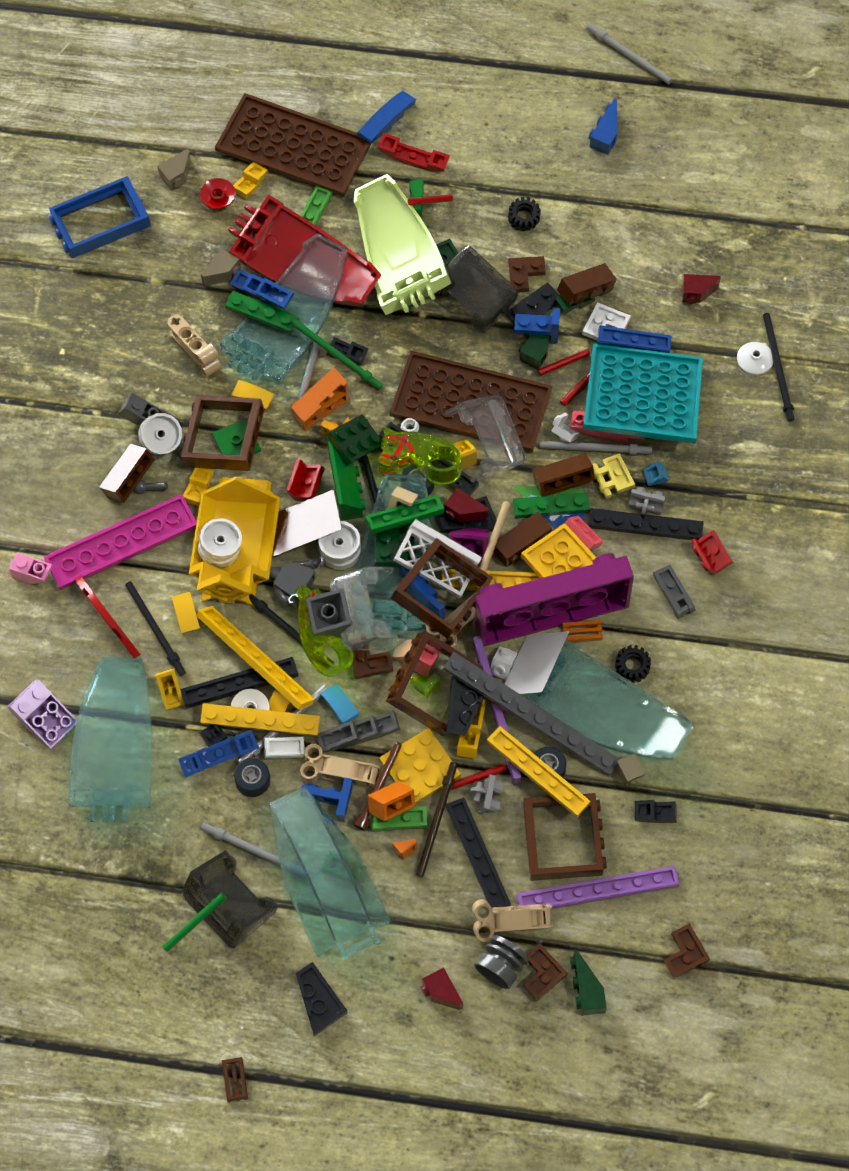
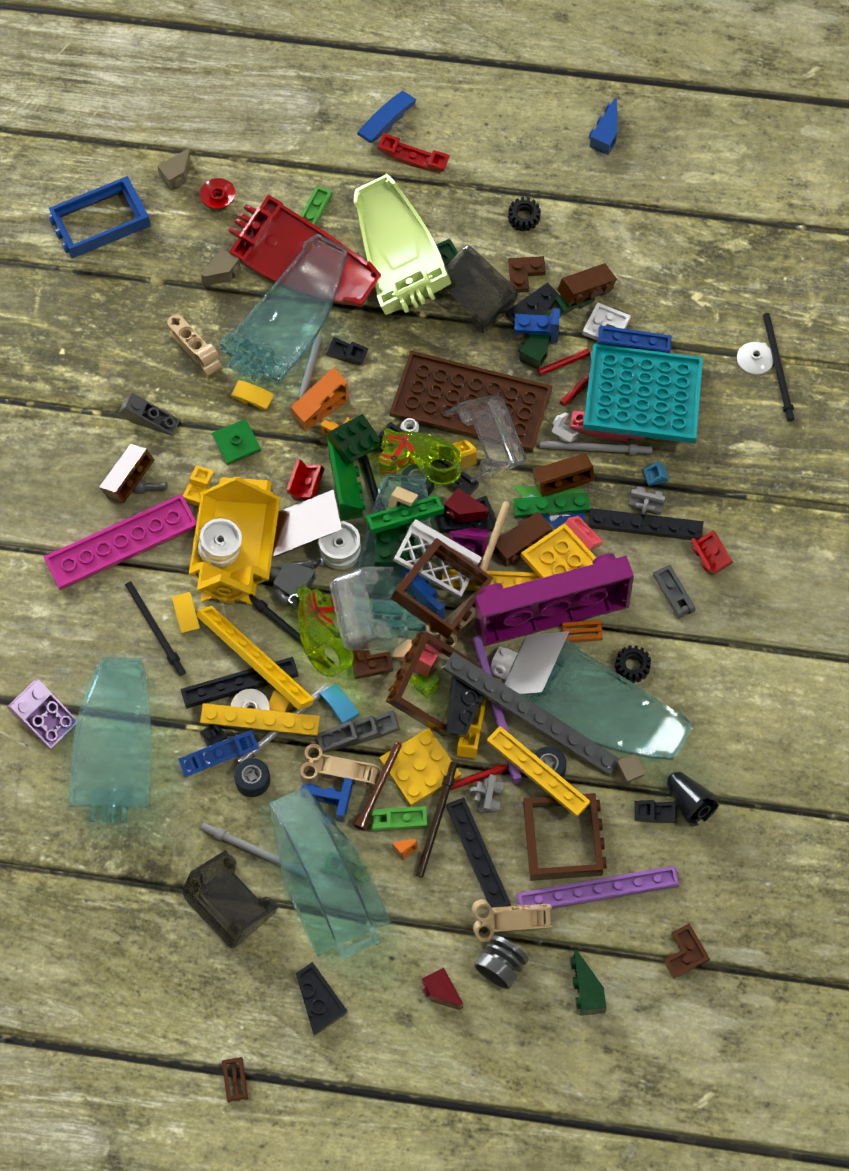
(29, 569): bright pink slope -> none
(107, 617): red tile -> none
(149, 433): white wheel -> none
(169, 689): yellow slope -> none
(194, 922): green bar -> none
(219, 461): reddish brown window -> none
(250, 181): yellow slope -> none
(261, 289): blue slope -> none
(261, 312): green plate -> none
(284, 747): white tile -> none
(293, 144): reddish brown plate -> none
(329, 613): dark grey slope -> none
(366, 376): green bar -> none
(391, 801): orange brick -> none
(416, 190): green slope -> none
(430, 199): red bar -> none
(548, 972): reddish brown plate -> none
(603, 36): light grey bar -> none
(618, 474): light yellow plate -> none
(692, 798): none -> black cone
(698, 287): dark red slope -> none

